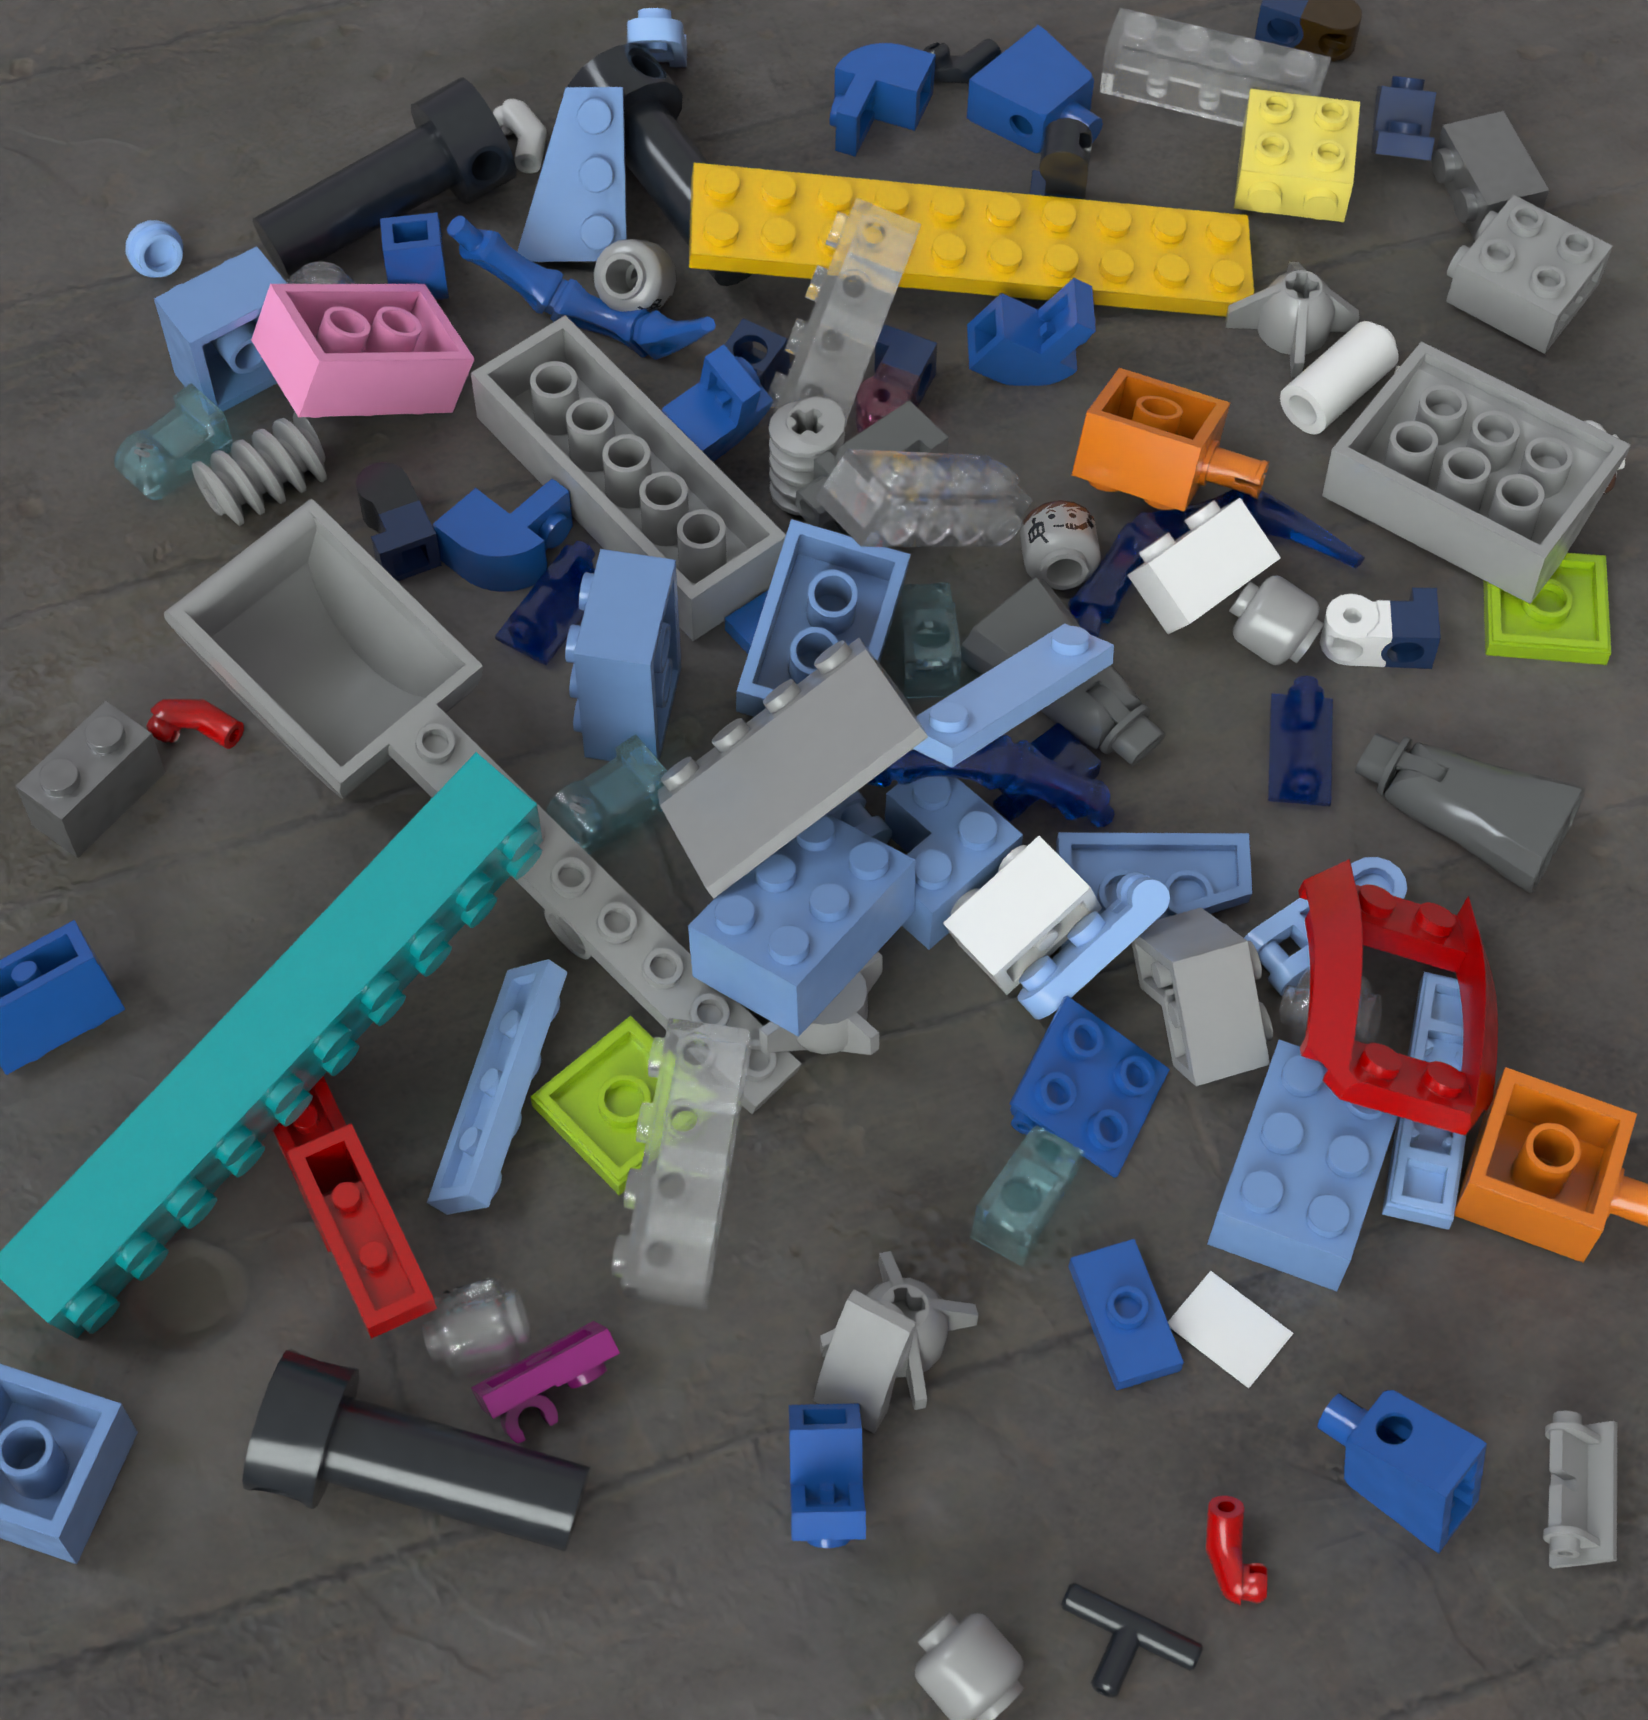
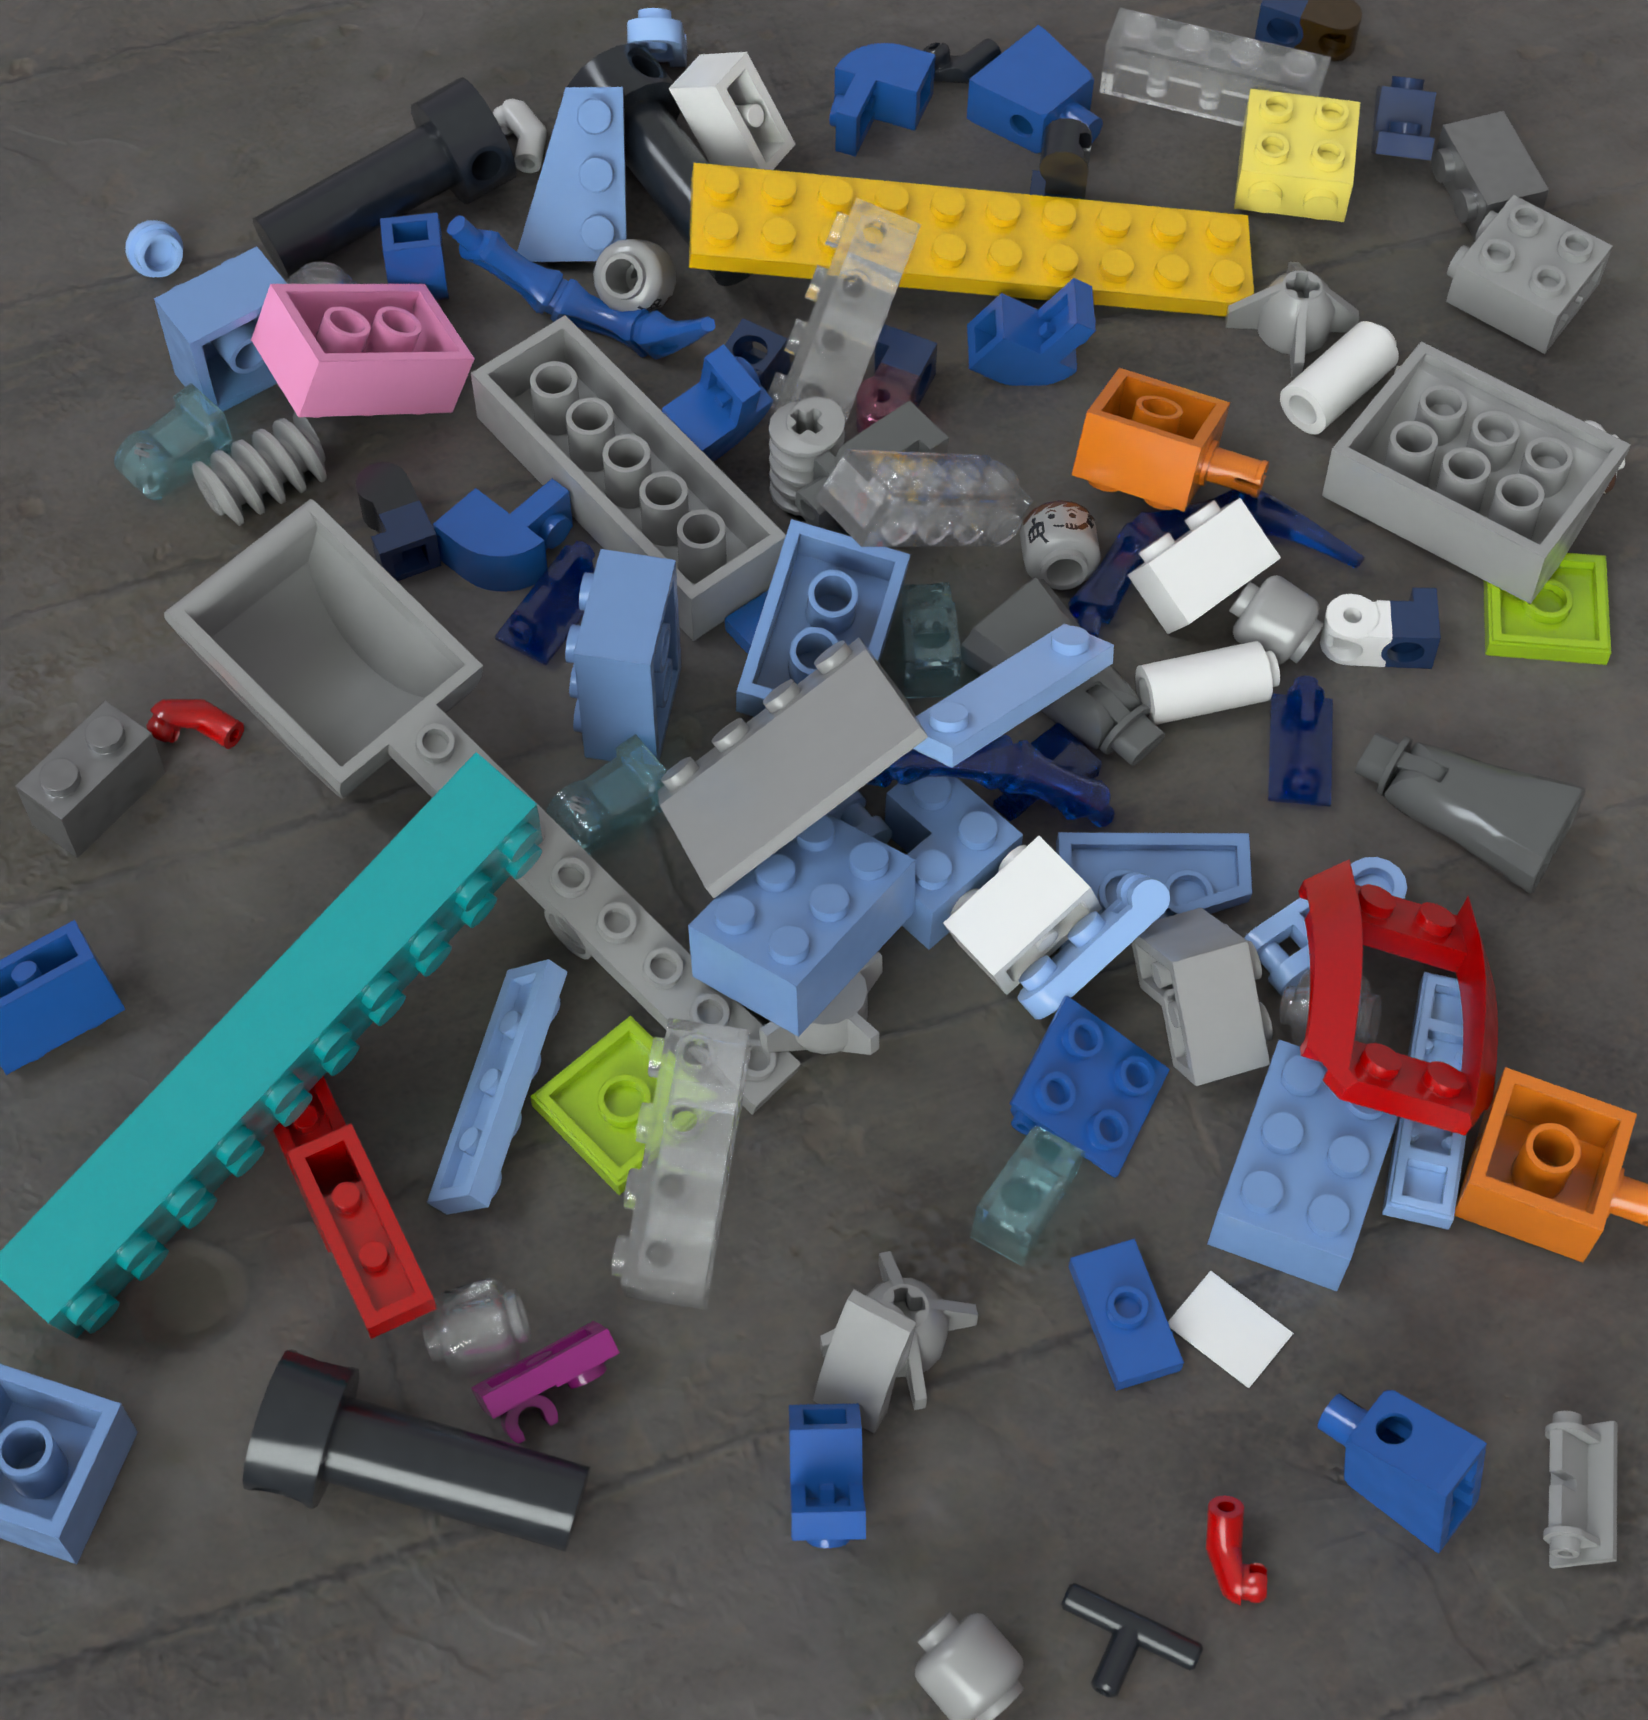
(732, 112): none -> white brick
(1207, 682): none -> white brick

